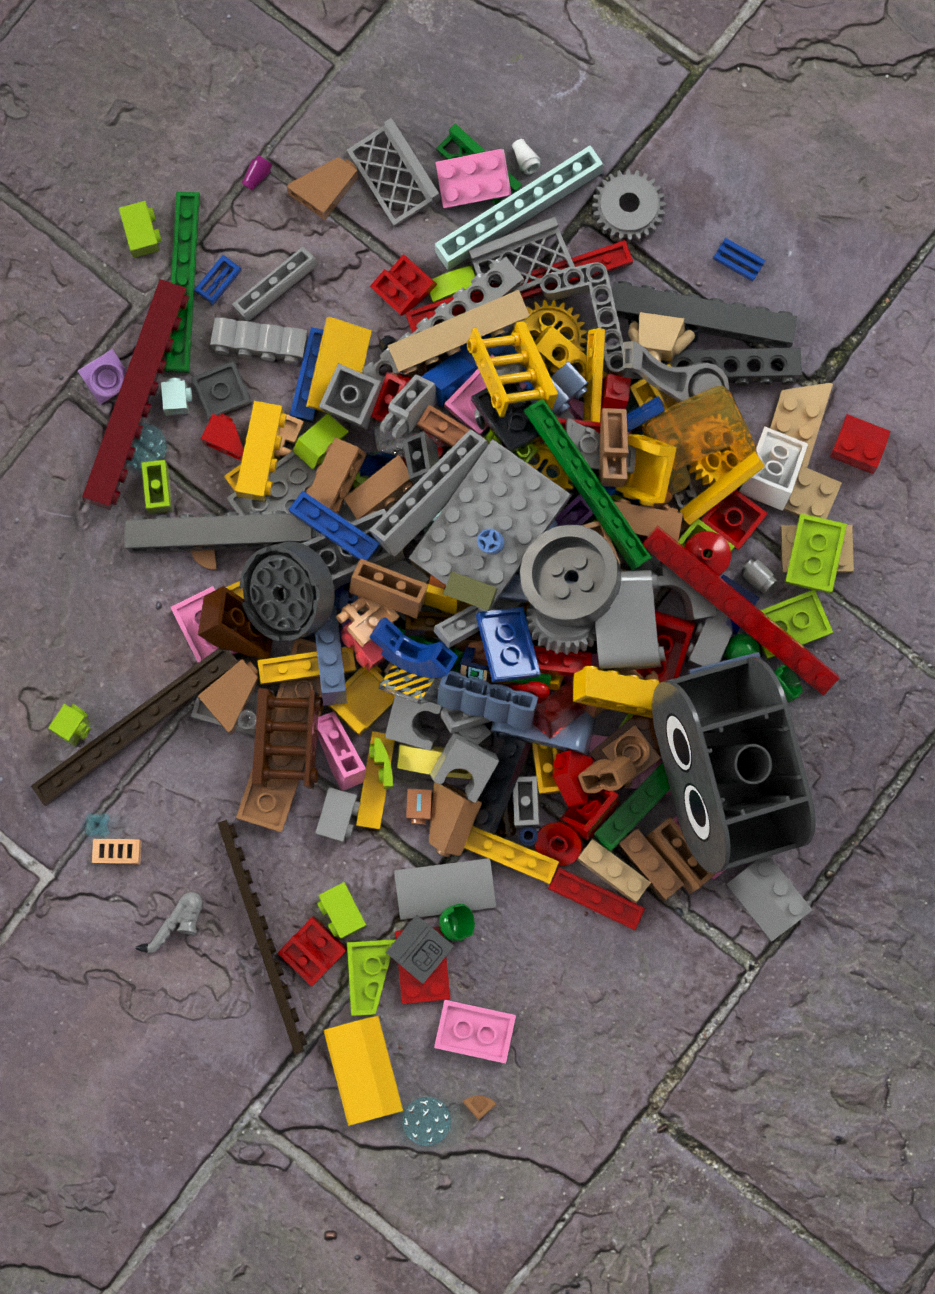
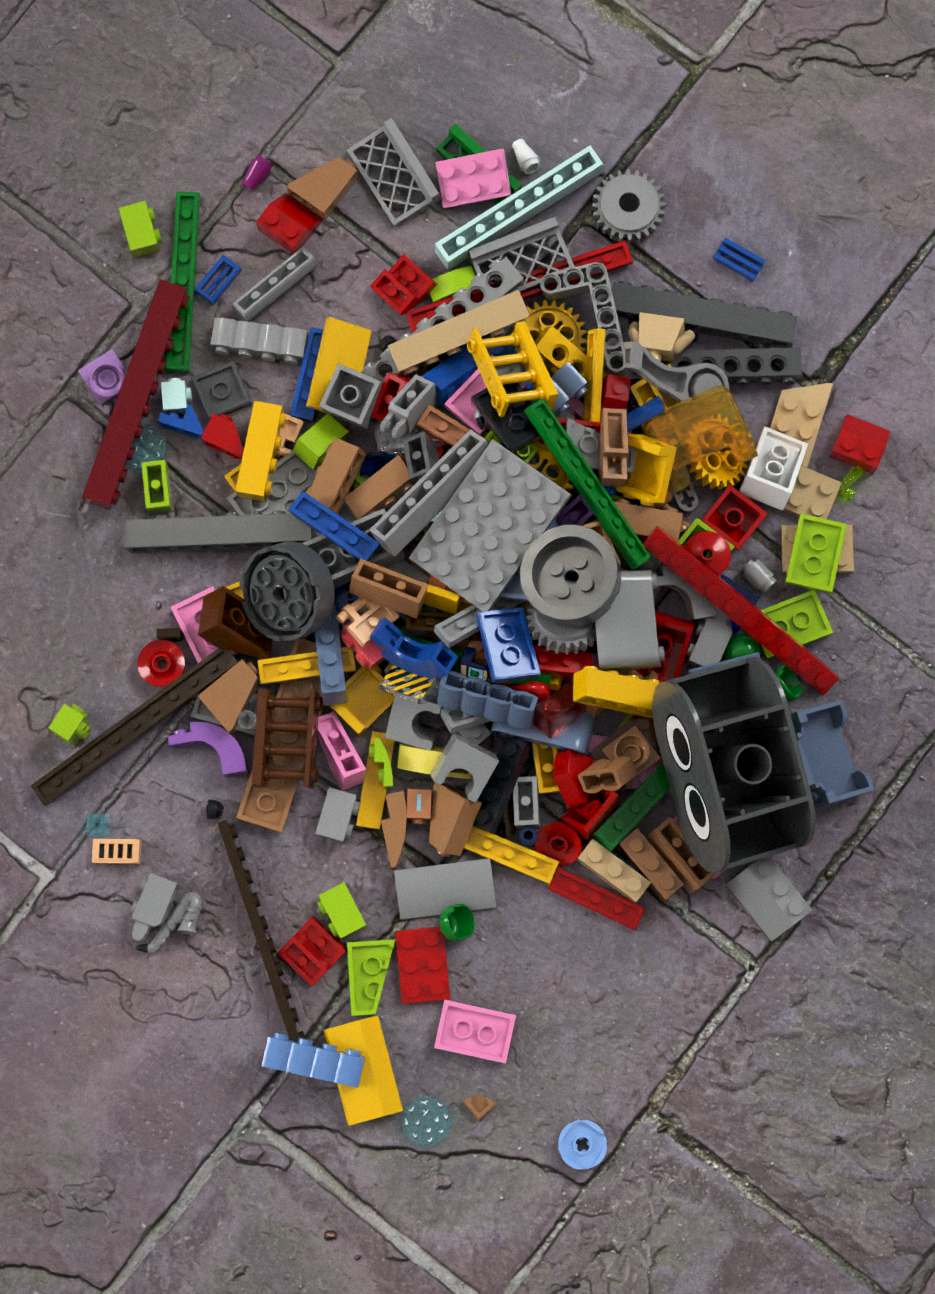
(153, 905): none -> light grey hinge
(161, 651): none -> red dish
(169, 634): none -> dark brown tile
(187, 426): none -> blue slope
(206, 559): medium nougat tile -> none
(214, 809): none -> black hinge
(230, 753): none -> medium lavender arch
(288, 223): none -> red slope
(313, 1061): none -> medium blue brick
(395, 827): none -> medium nougat slope
(419, 949): dark grey tile -> none
(470, 591): olive tile -> none
(485, 540): medium blue wheel -> none
(596, 1141): none -> light blue plate
(722, 488): yellow tile -> none
(826, 755): none -> sand blue windscreen
(848, 481): none -> clear neon green arm

